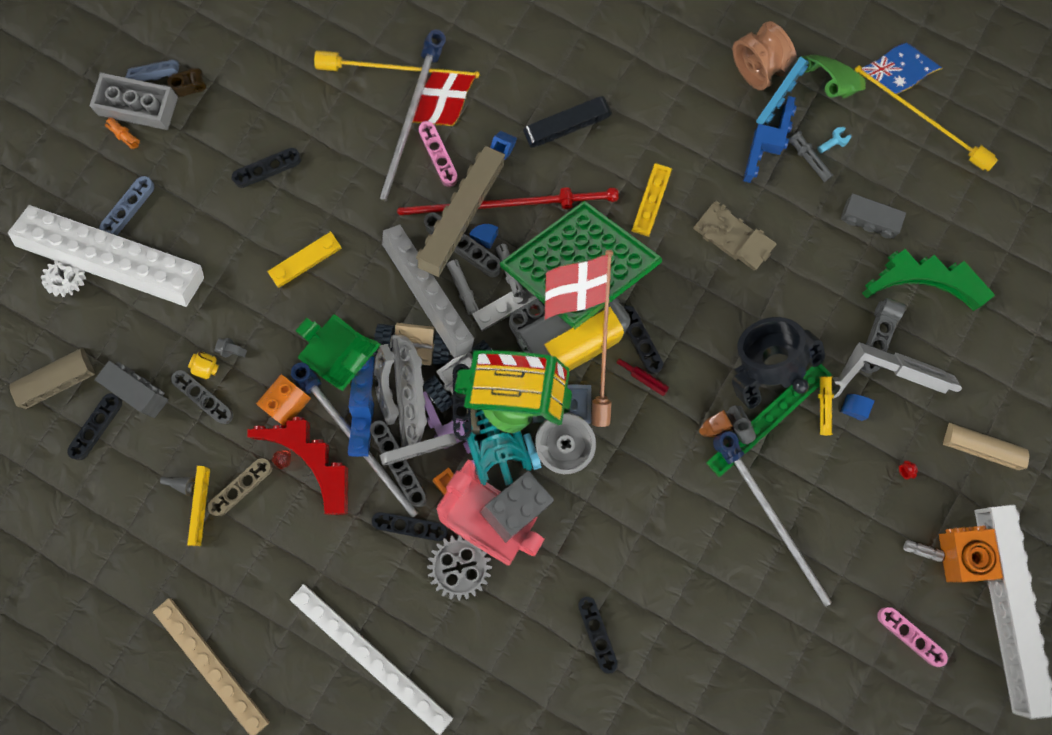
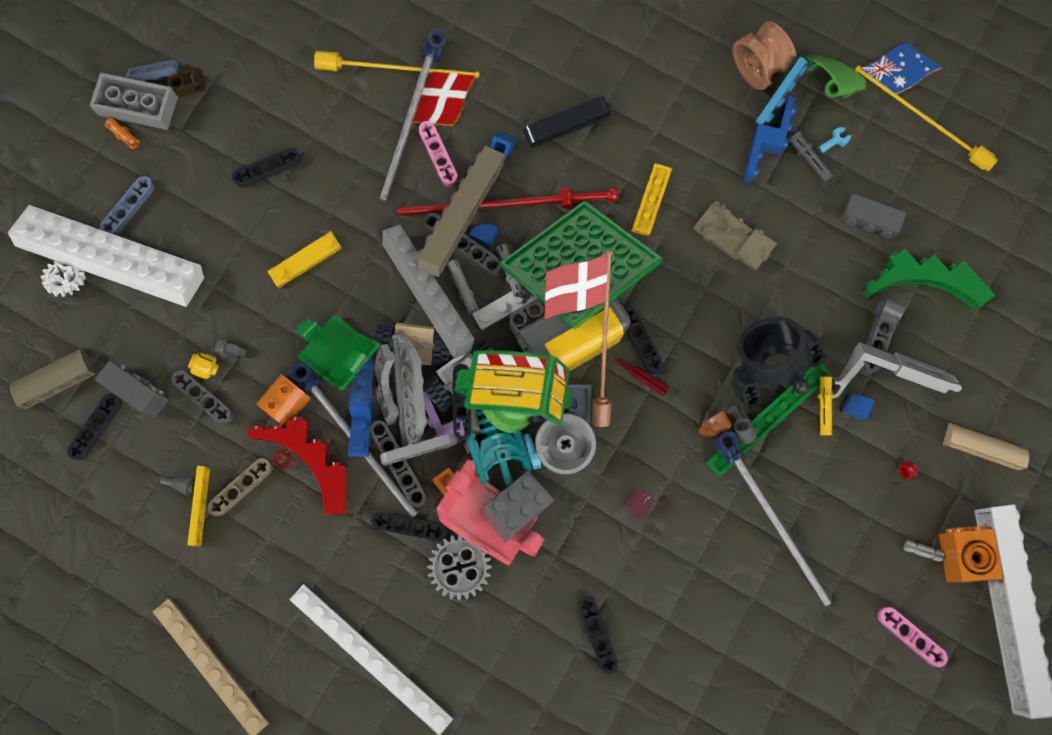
(638, 504): none -> clear pink brick

